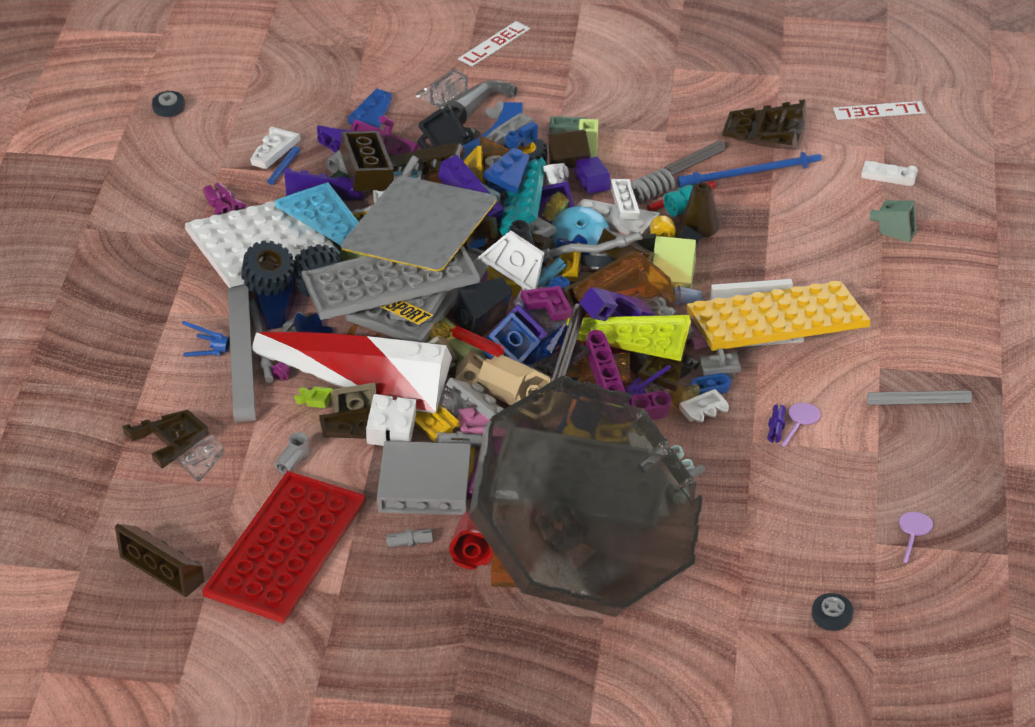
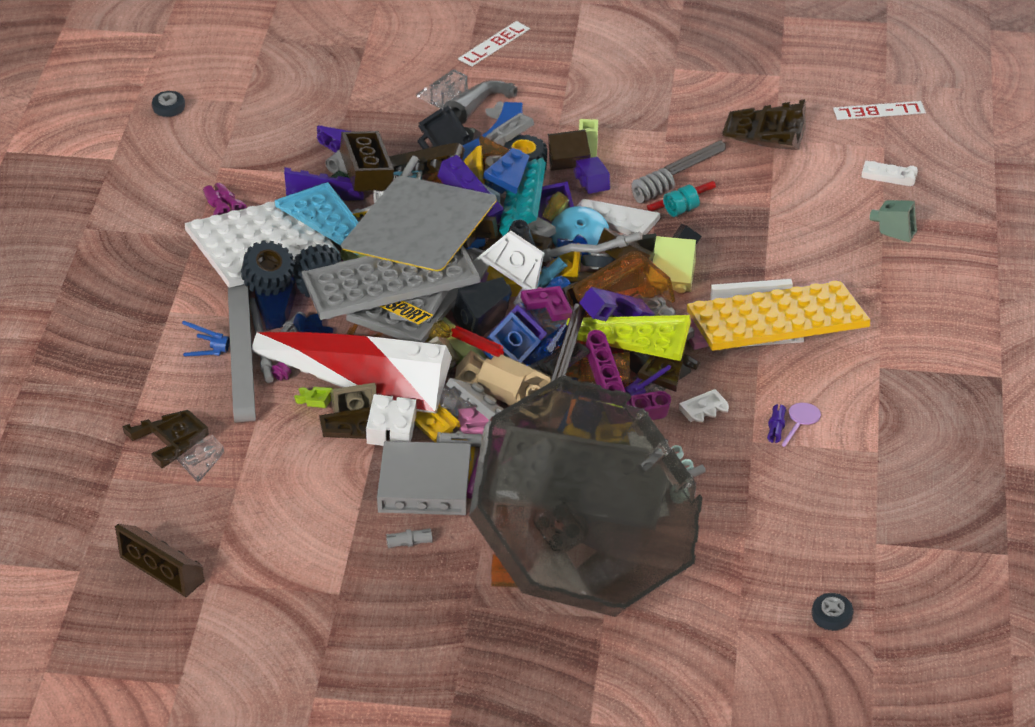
(274, 147): white wing -> none
(284, 547): red plate -> none
(285, 163): blue bar -> none
(295, 452): light grey piece -> none
(372, 108): blue wing -> none
(393, 144): magenta plate -> none
(468, 545): red cone -> none
(526, 135): blue plate -> none
(556, 173): white plate -> none
(564, 124): sand green plate -> none
(624, 199): white plate -> none
(663, 227): yellow head -> none
(683, 394): clear yellow panel -> none
(686, 295): sand blue cone -> none
(696, 177): blue bar -> none
(701, 211): dark brown cone -> none
(718, 381): blue plate -> none
(720, 363): light grey hips -> none
(916, 525): lavender piece -> none
(918, 397): light grey axle -> none

